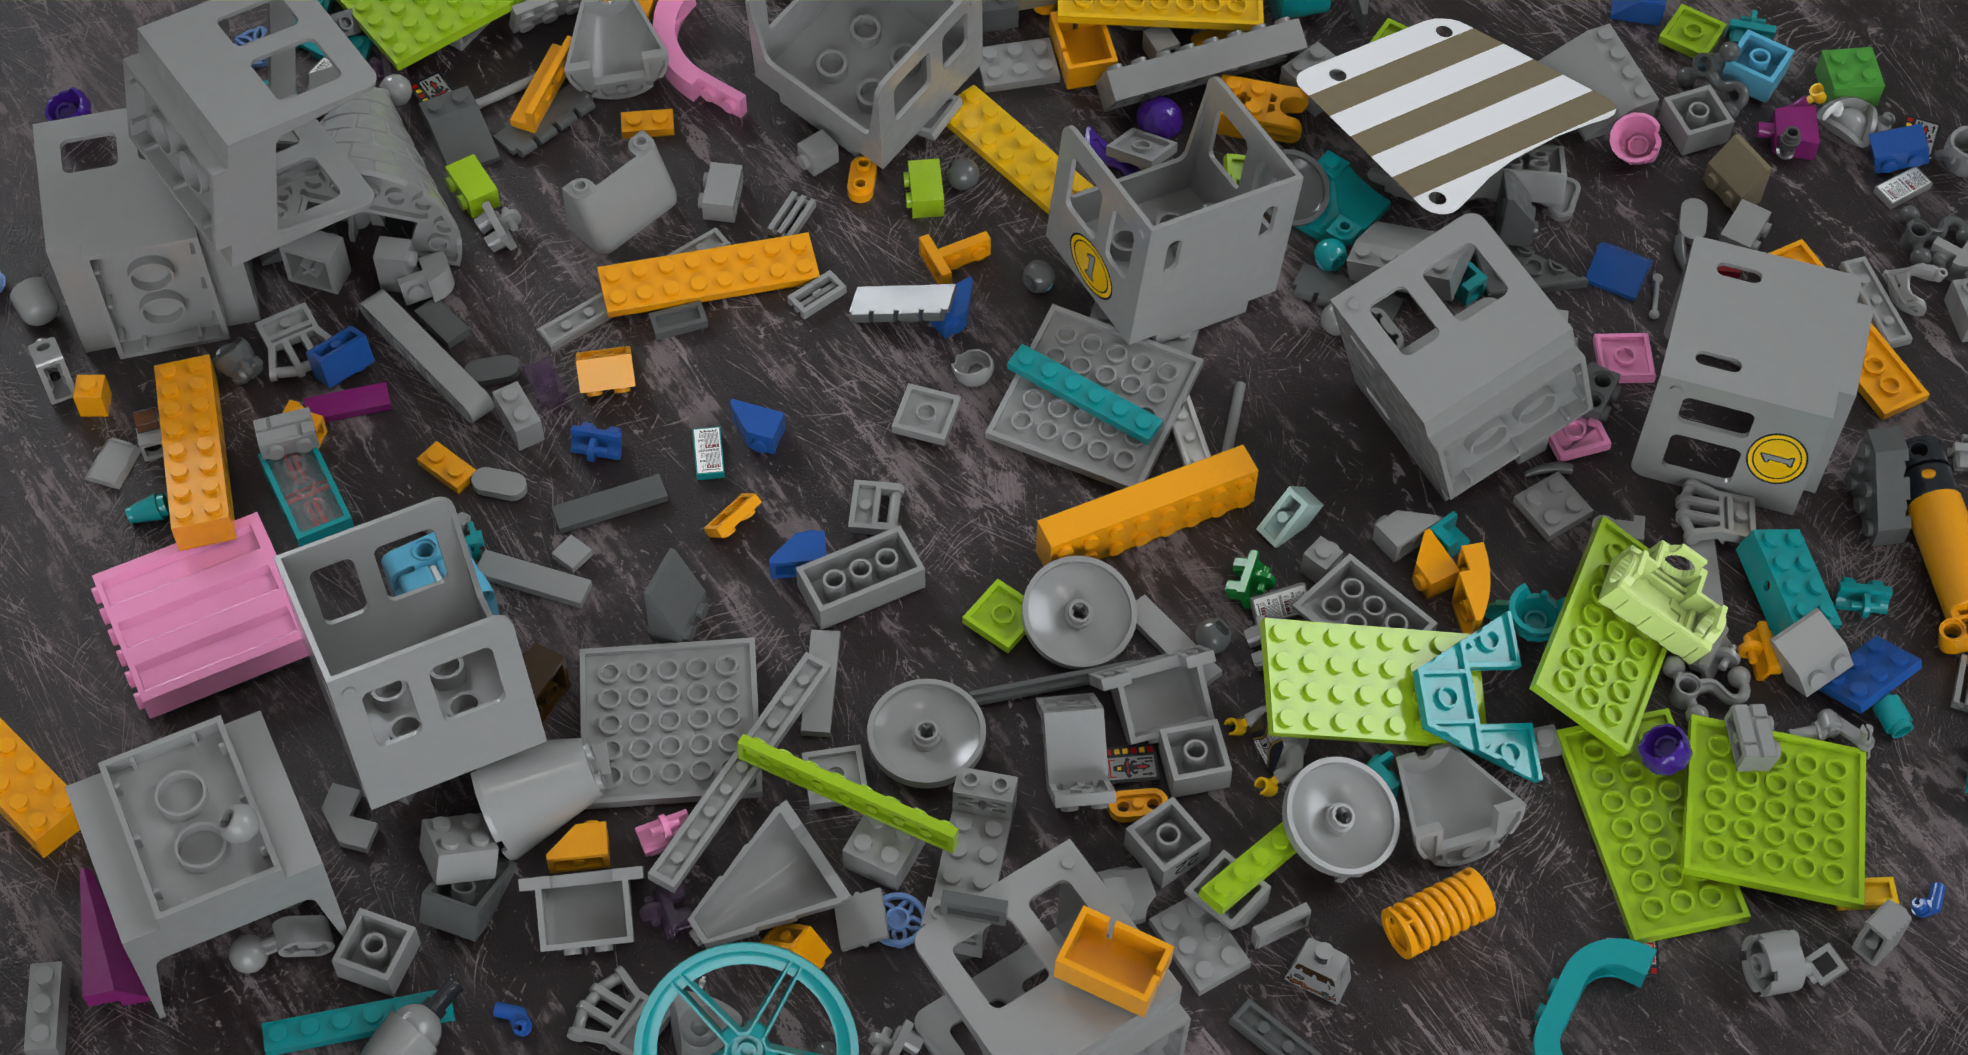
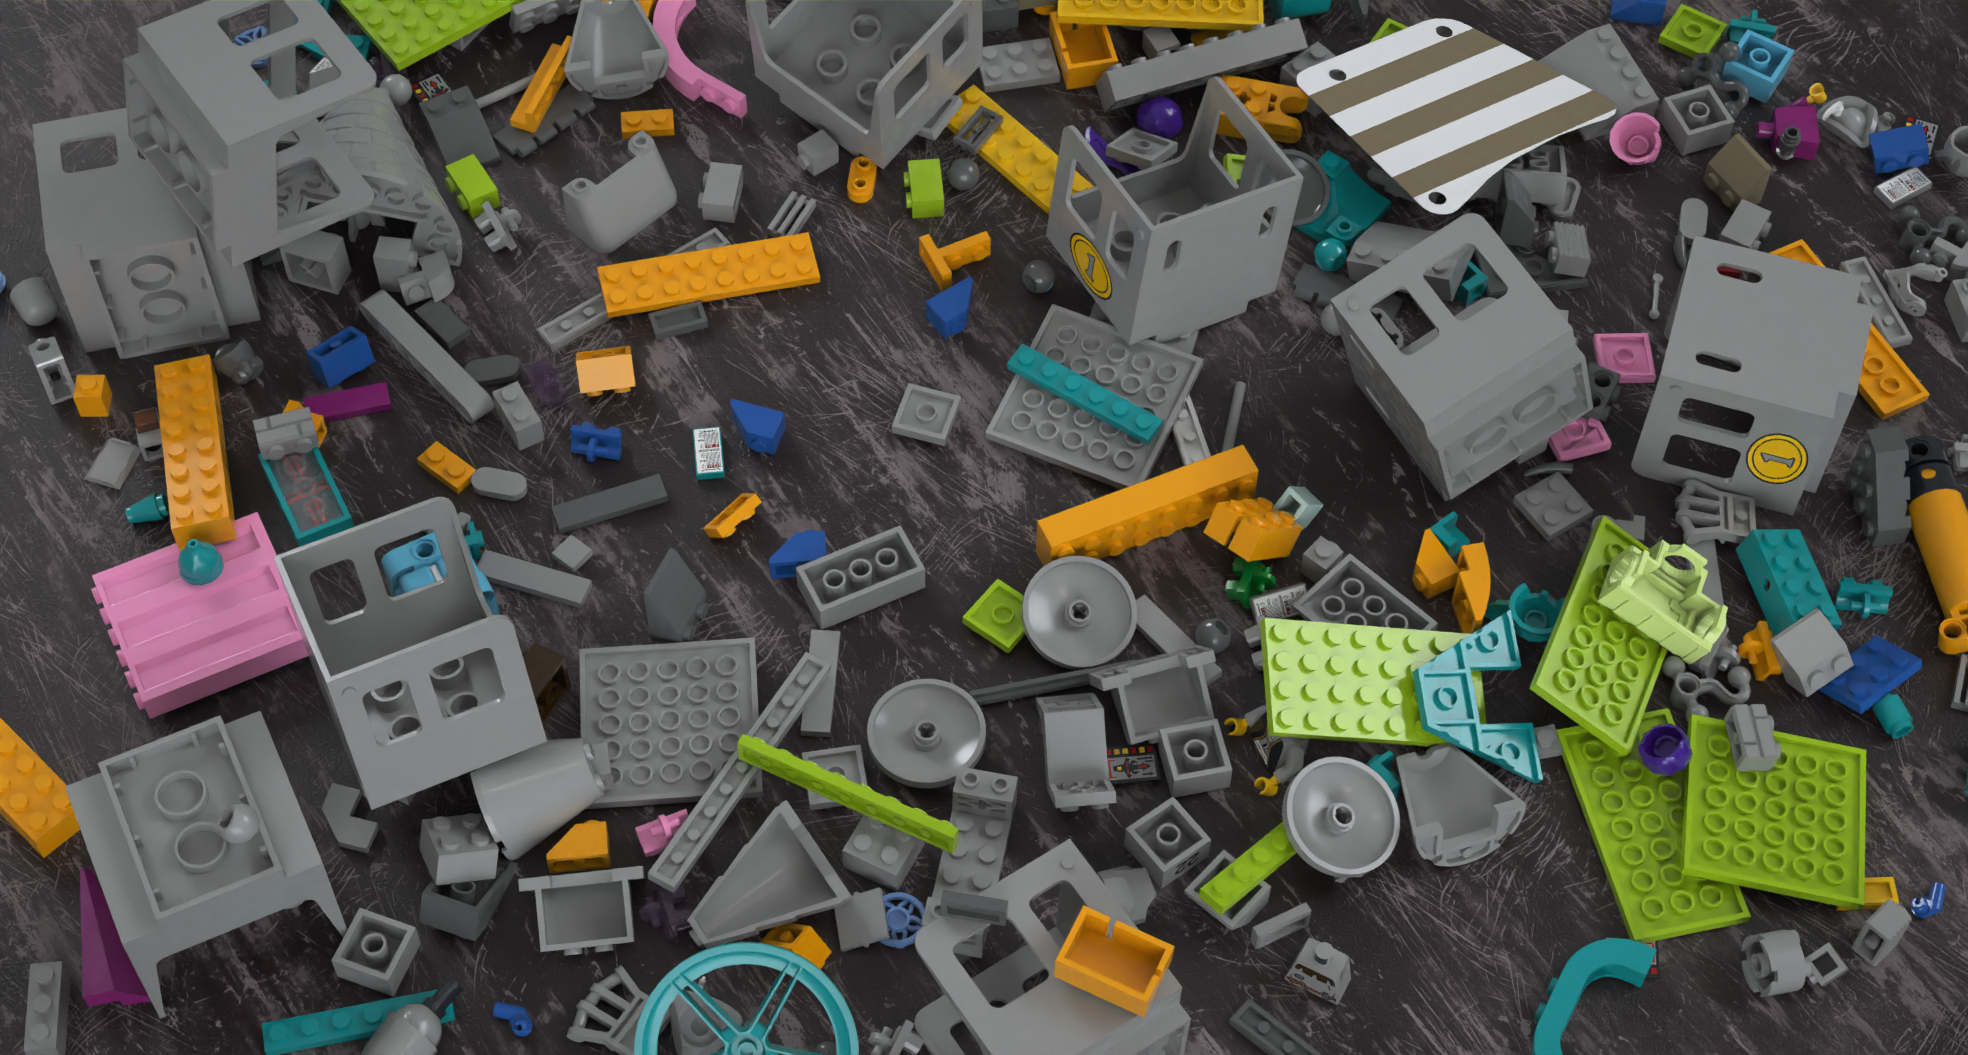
(67, 105): dark purple hair -> none
(200, 562): none -> teal helmet
(285, 330): light grey plate -> none
(291, 938): light grey beam -> none
(346, 22): dark grey bracket -> none
(819, 297): light grey tile -> none
(866, 506): light grey plate -> none
(902, 302): windscreen -> none
(973, 367): light grey hair -> none
(986, 134): none -> dark grey tile
(1136, 802): light orange plate -> none
(1202, 945): light grey plate -> none
(1259, 528): none -> light orange piece
(1401, 532): light grey slope -> none
(1432, 915): light orange piece -> none
(1568, 249): none -> light grey brick
(1618, 270): blue slope -> none
(1831, 725): light grey pin -> none
(1850, 74): bright green brick -> none

